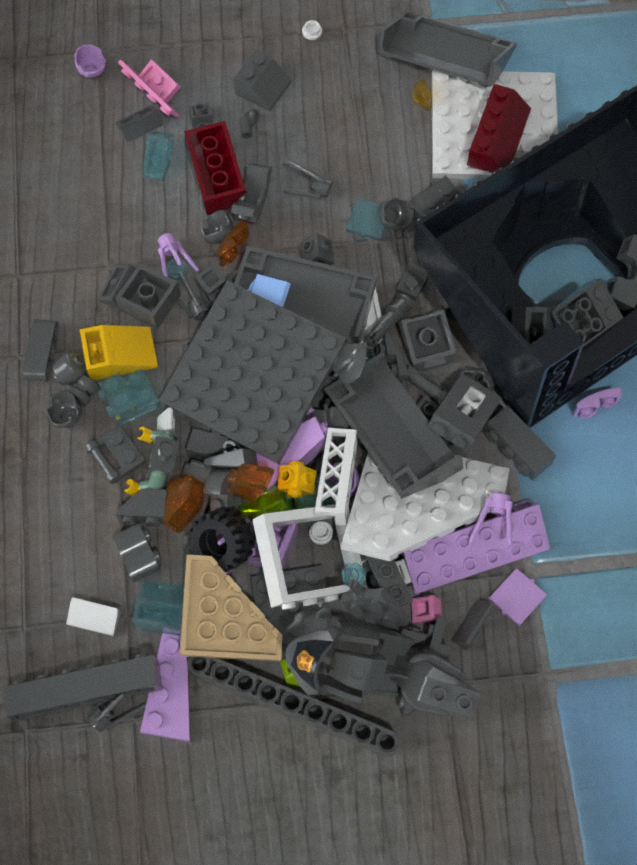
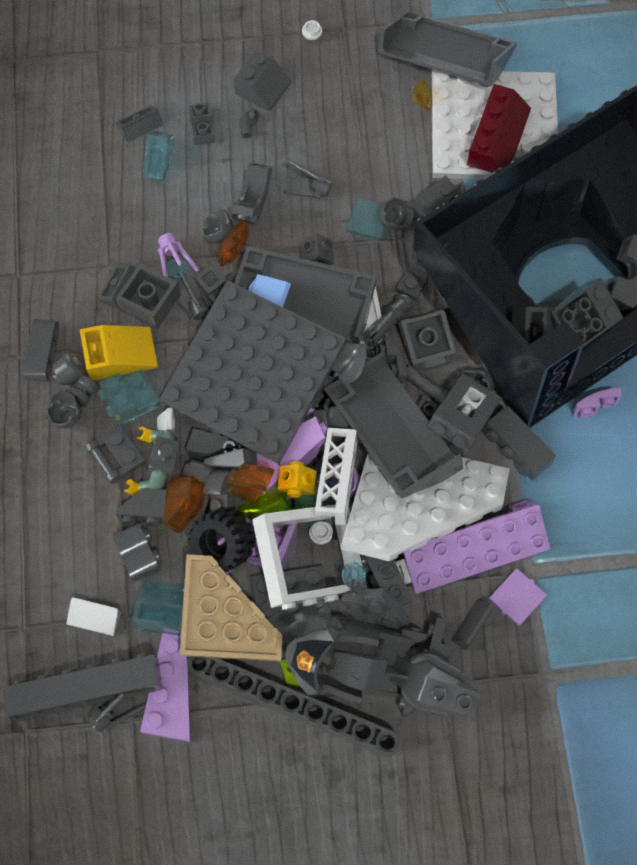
(89, 61): lavender hair -> none
(157, 84): bright pink bracket -> none
(215, 166): dark red slope -> none
(426, 609): bright pink slope -> none
(499, 505): lavender plant -> none

